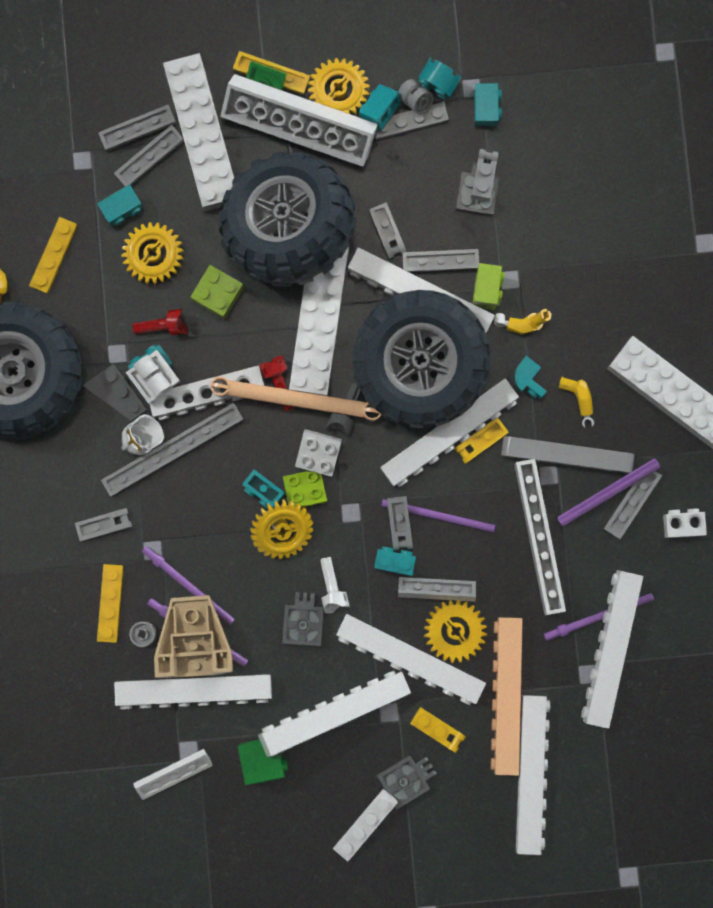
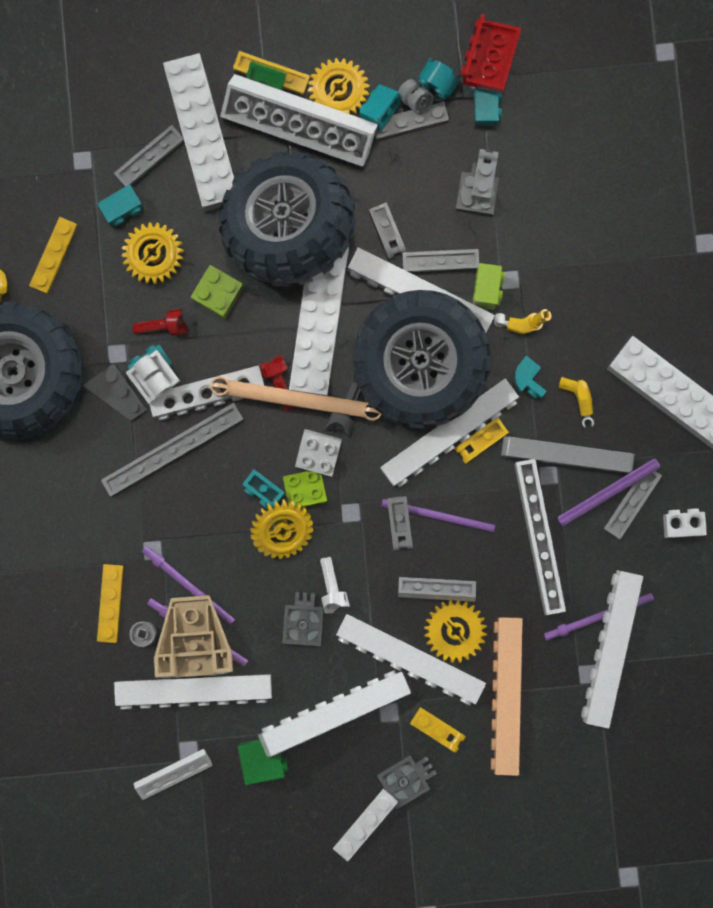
(102, 525): light grey plate -> none
(137, 127): light grey plate -> none
(142, 435): white helmet -> none
(395, 562): teal brick -> none
(490, 55): none -> red bracket
(531, 775): white brick -> none

